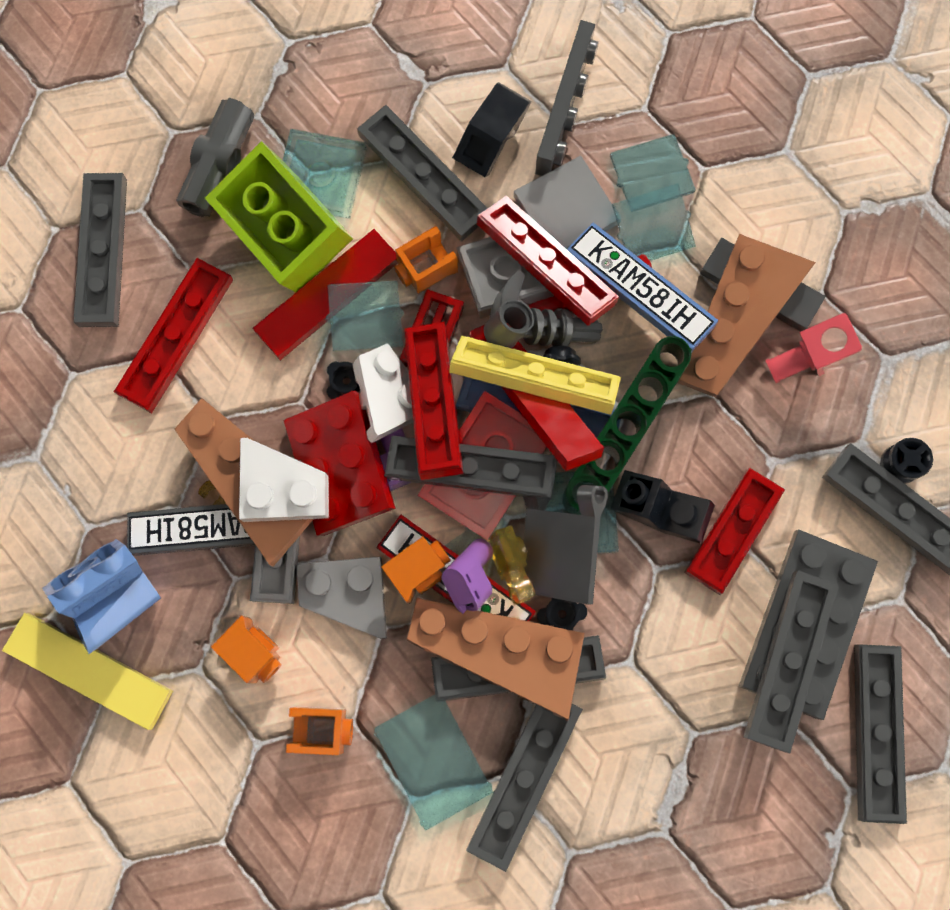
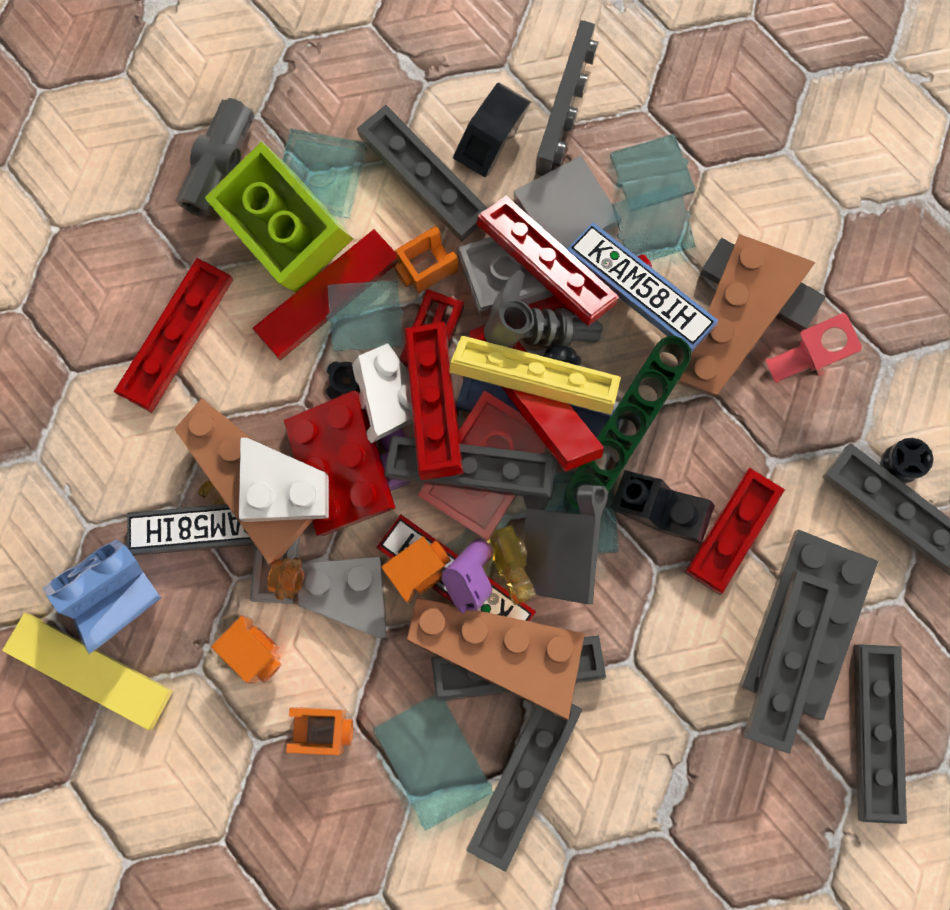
(100, 250): dark grey plate -> none
(285, 578): none -> clear orange plate
(574, 613): black plate -> none

